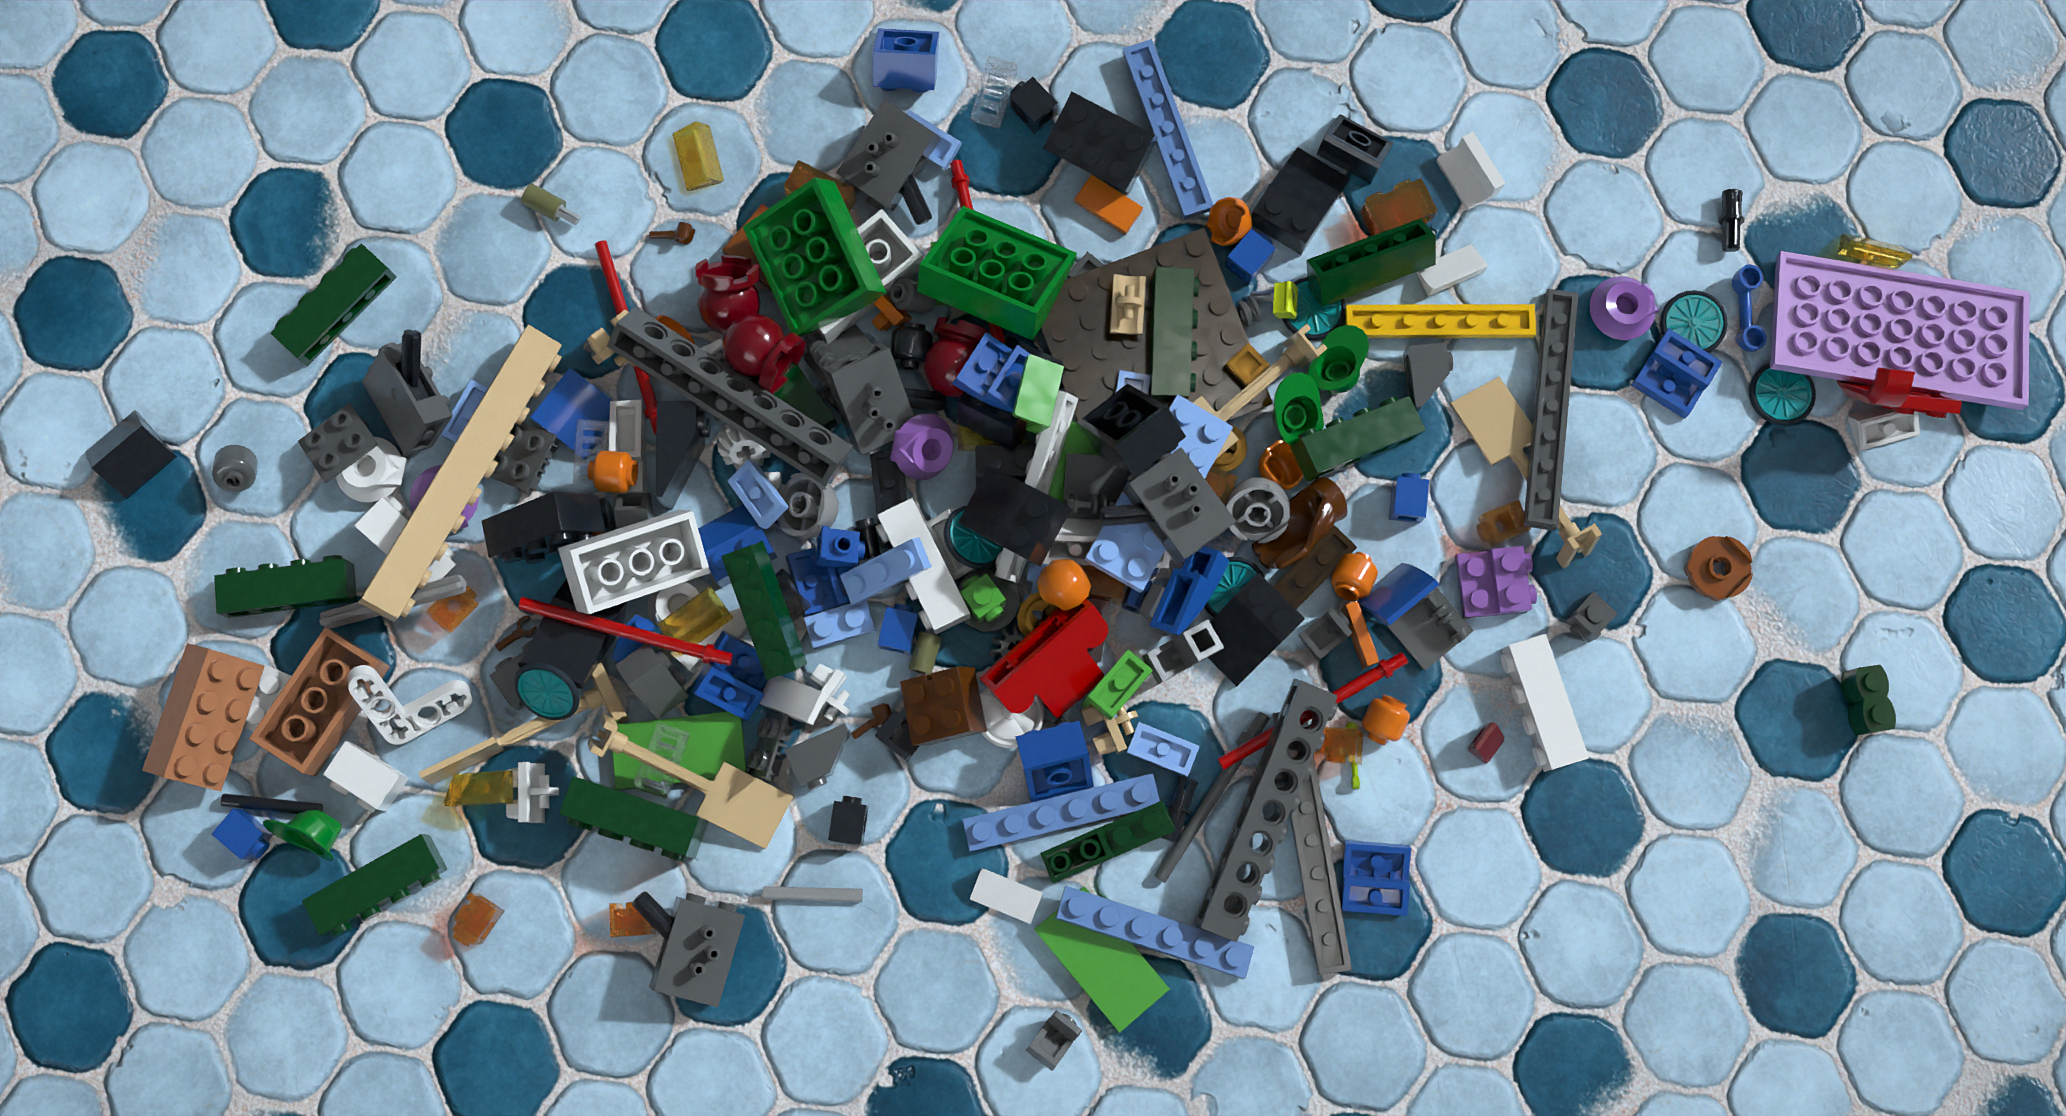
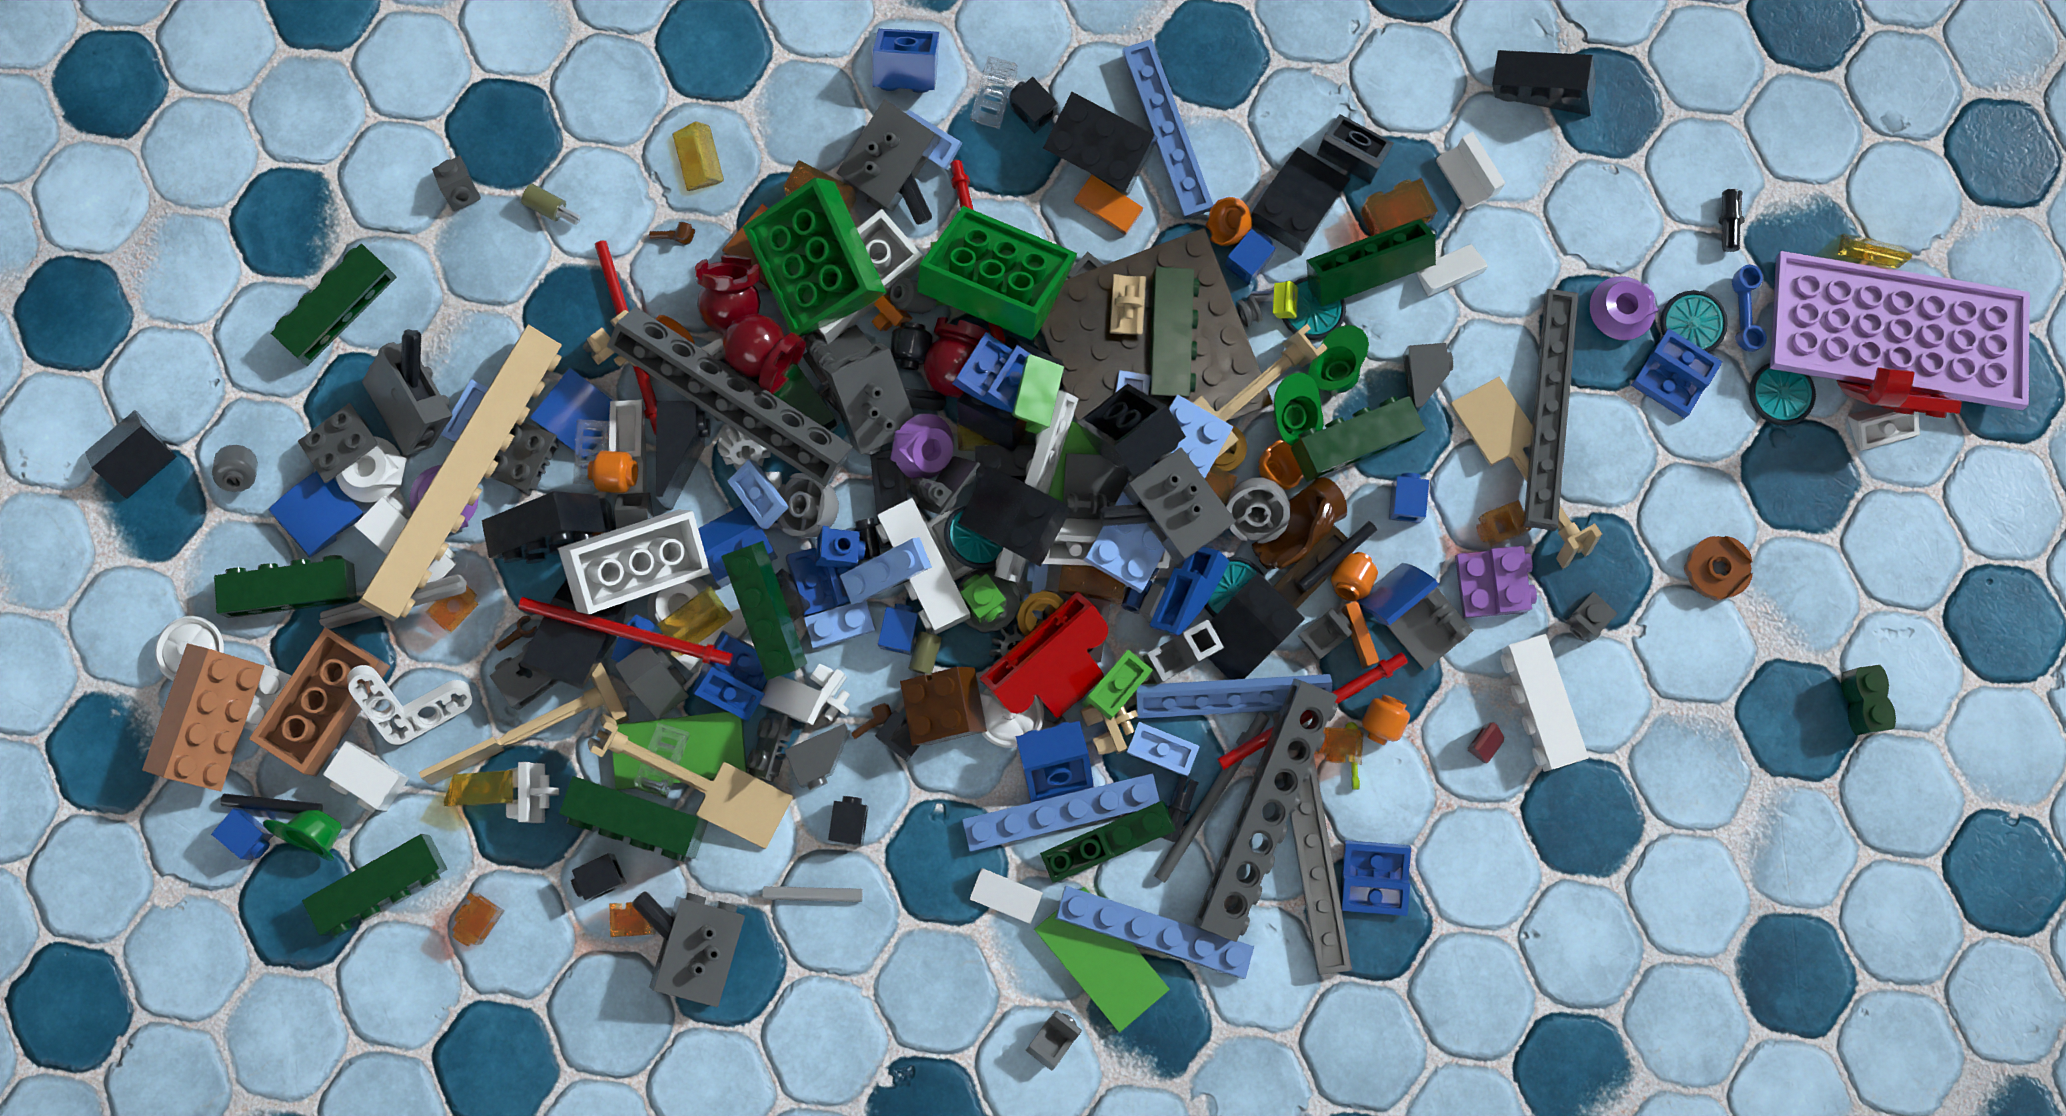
(175, 637): none -> white piece
(315, 513): none -> blue slope
(456, 183): none -> dark grey bracket
(546, 691): teal wheel -> none
(598, 877): none -> black brick
(941, 494): none -> dark grey hinge
(1063, 584): orange hair -> none
(1219, 696): none -> medium blue plate
(1247, 365): pearl gold tile -> none
(1336, 556): none -> black bar
(1444, 320): yellow plate -> none
(1546, 80): none -> black wedge

